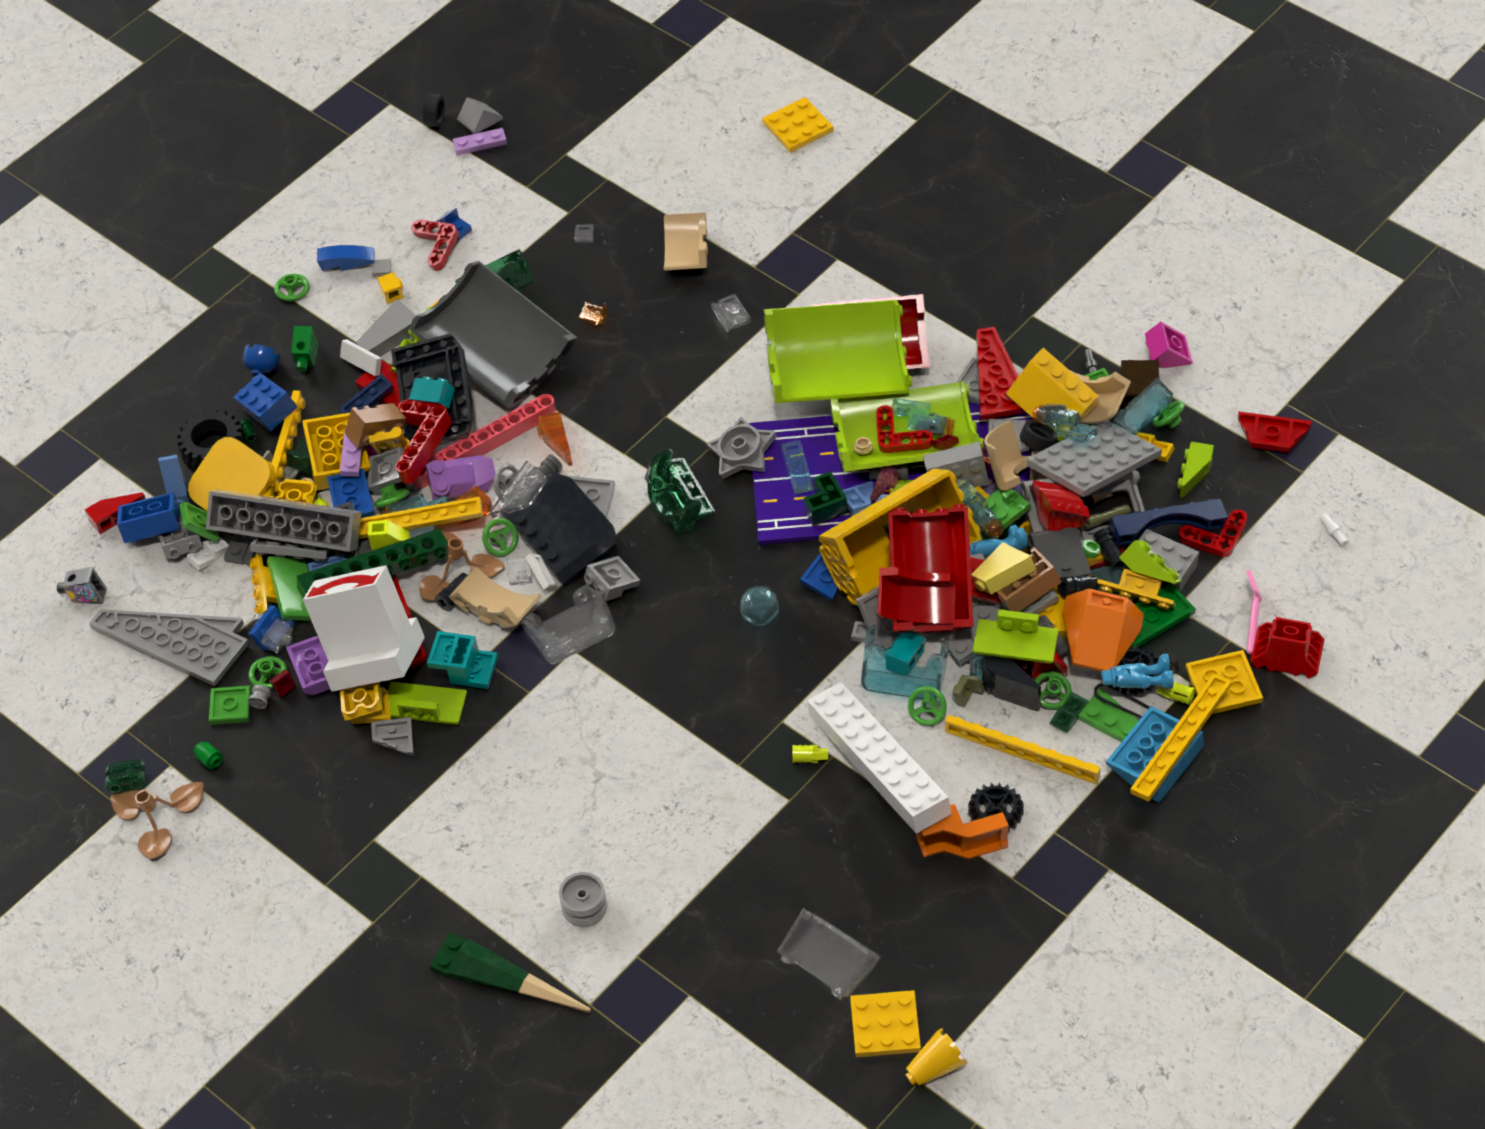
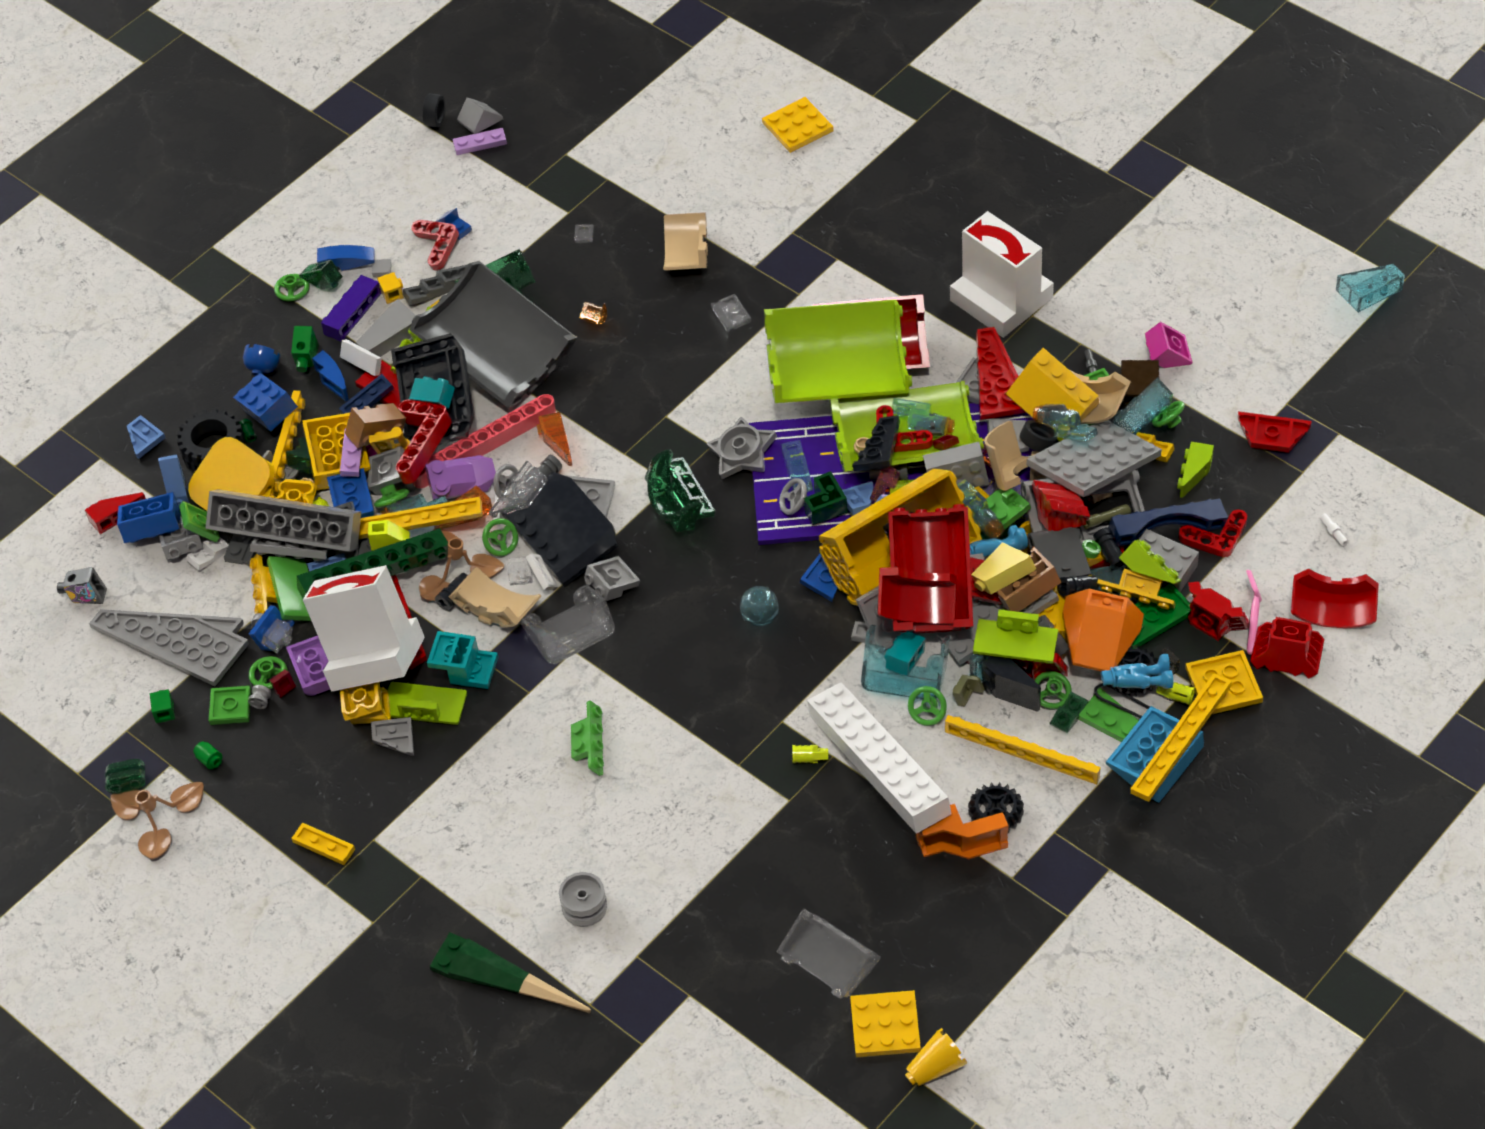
(144, 435): none -> medium blue wing
(162, 706): none -> green brick
(322, 275): none -> clear green slope
(323, 843): none -> yellow plate
(330, 374): none -> blue slope
(351, 308): none -> dark purple brick
(434, 286): none -> dark grey slope
(587, 738): none -> bright green bracket
(795, 497): none -> light grey piece
(880, 446): none -> black wing
(1000, 275): none -> white piece
(1214, 612): none -> red slope
(1334, 603): none -> red panel
(1370, 285): none -> clear light blue wedge

